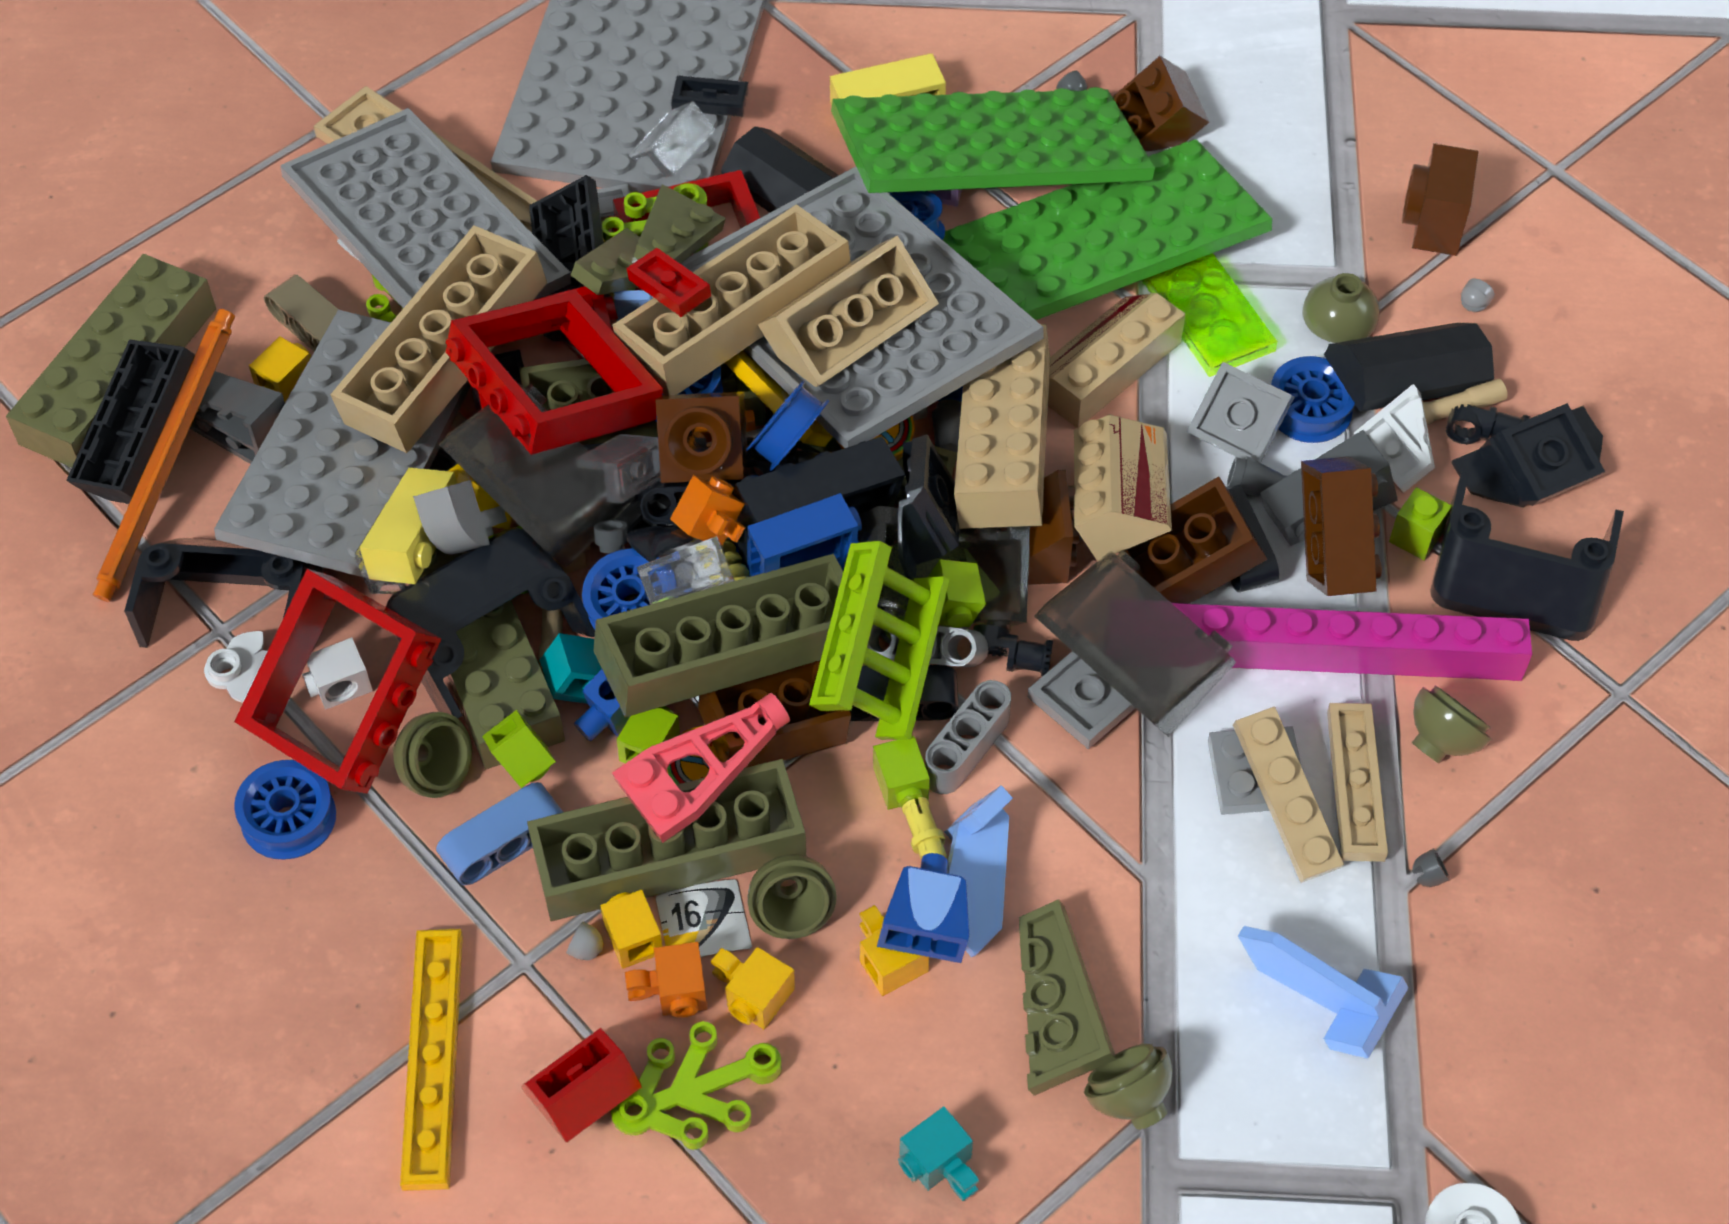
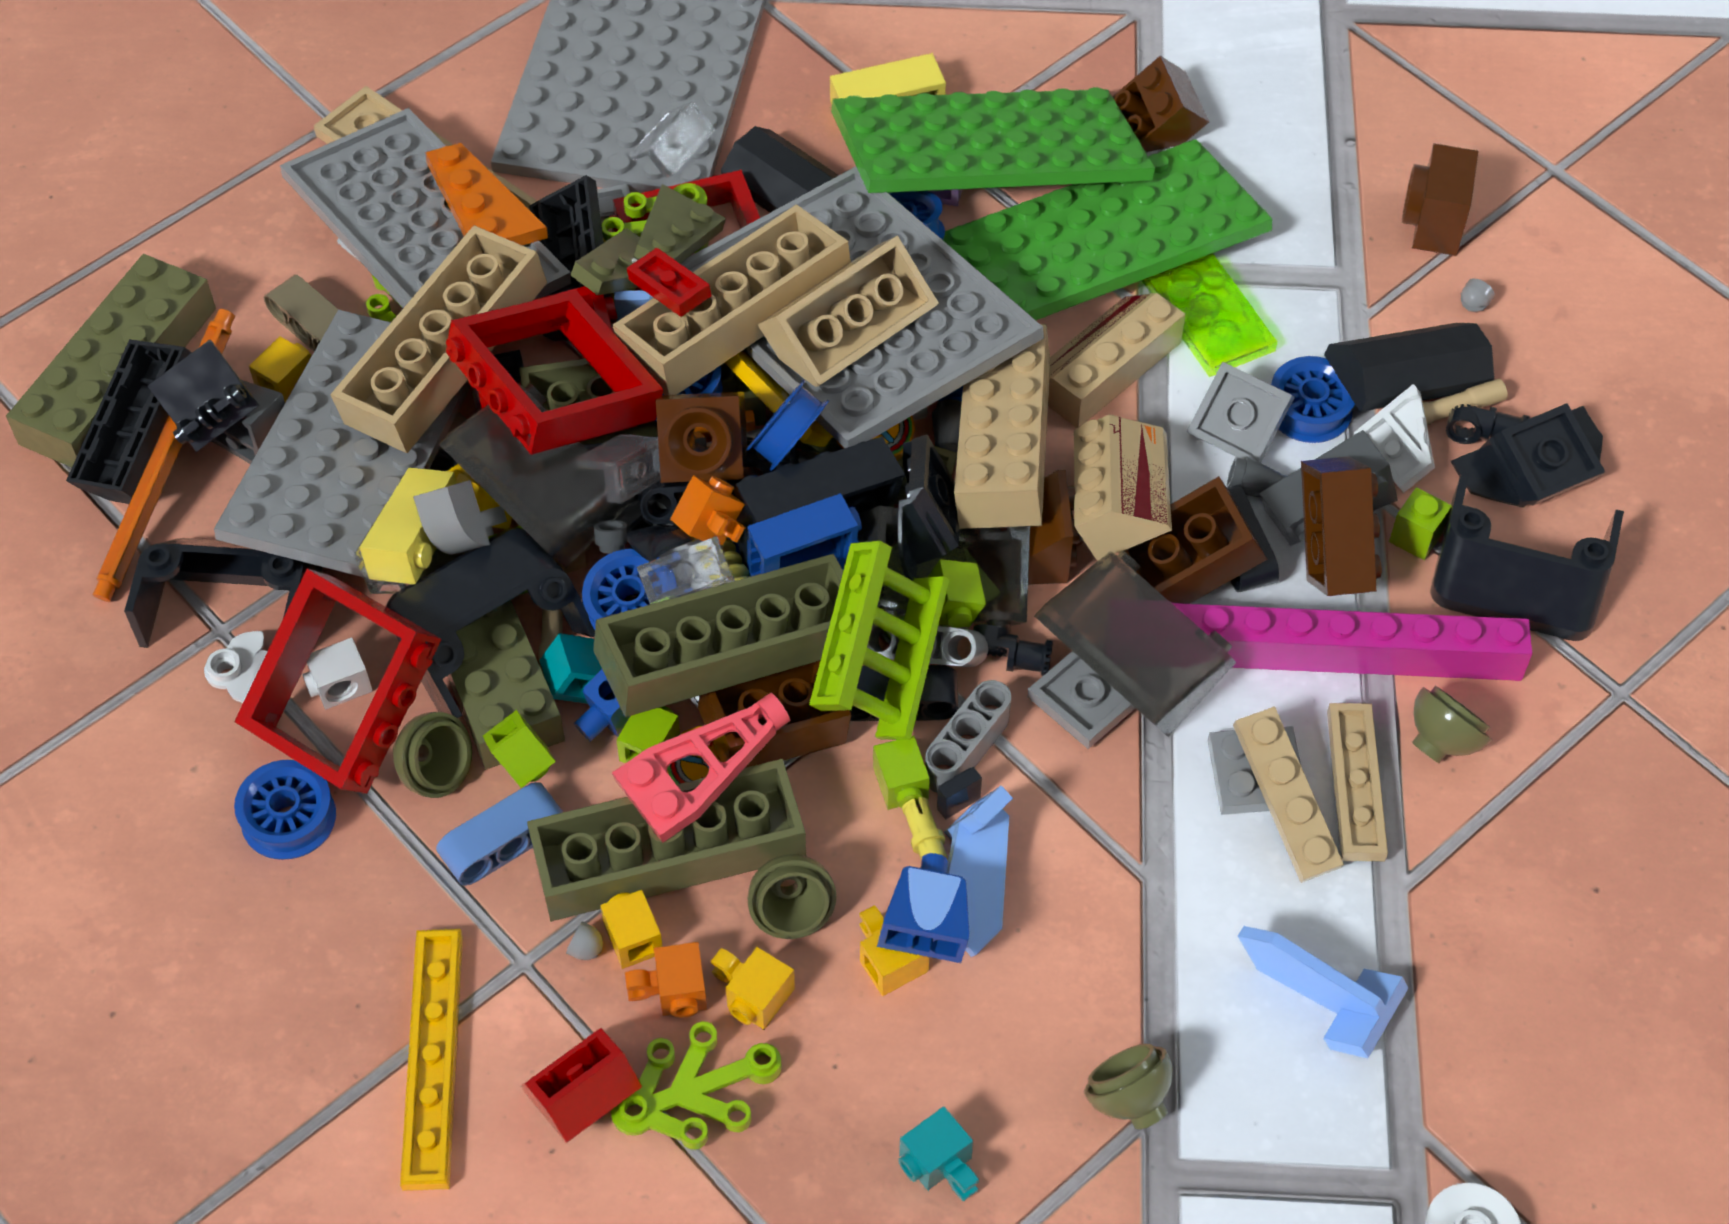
(203, 396): none -> black hinge
(480, 197): none -> orange wing
(706, 915): sticker -> none
(707, 98): black tile -> none
(959, 792): none -> black tile
(1062, 1011): olive wing -> none
(1073, 81): dark grey hinge -> none
(1341, 309): olive piece -> none
(1433, 868): dark grey hinge -> none

